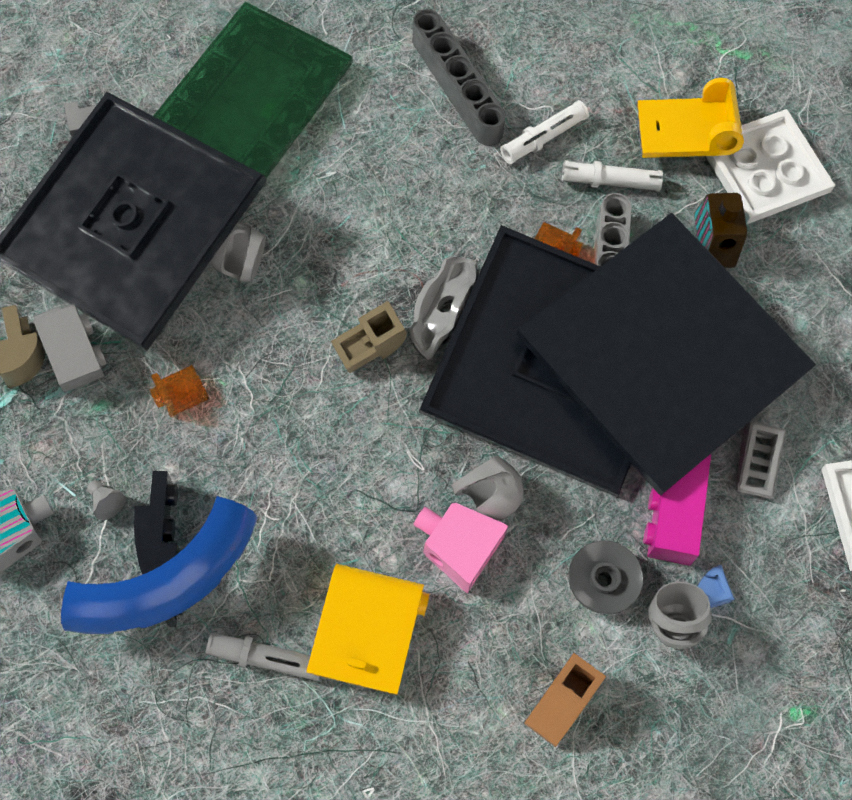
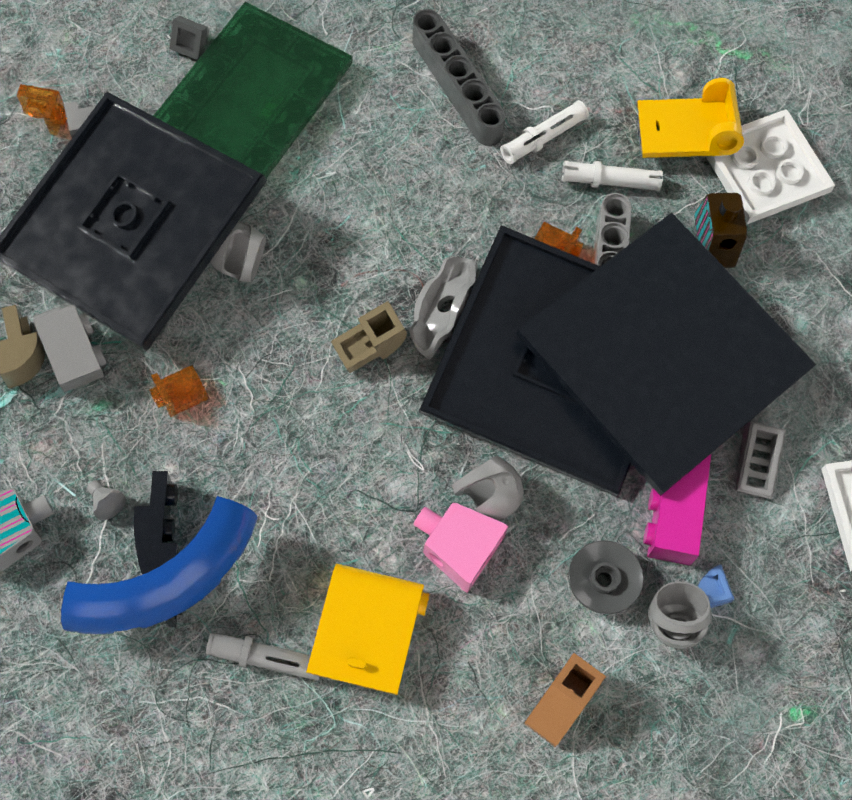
(43, 104): none -> clear orange bracket
(188, 37): none -> dark grey tile

